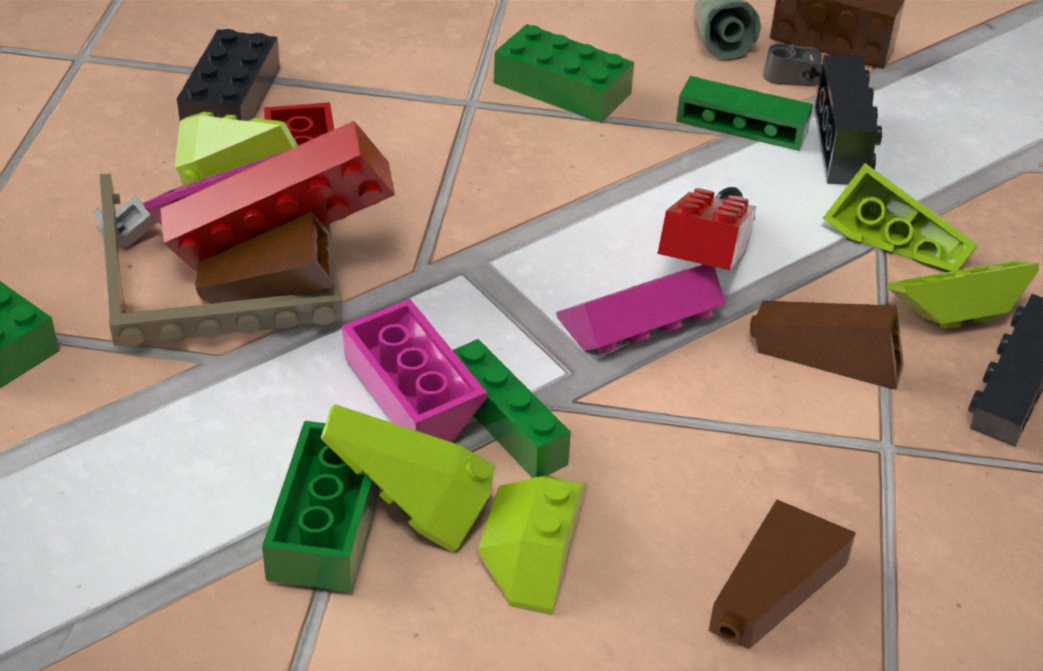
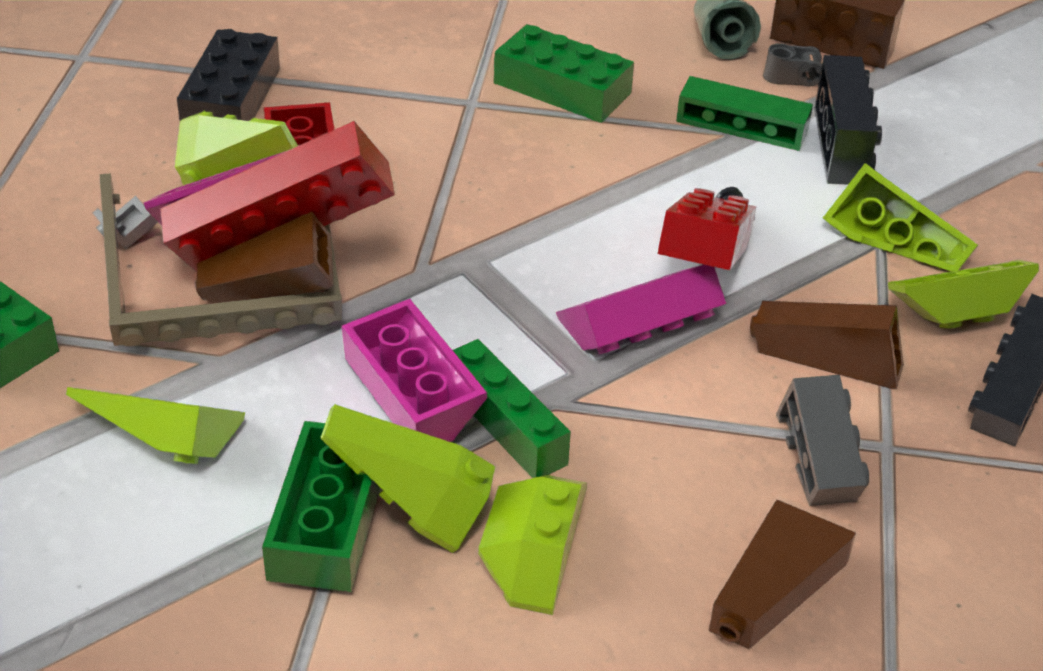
(165, 425): none -> lime wedge
(824, 440): none -> dark grey wedge

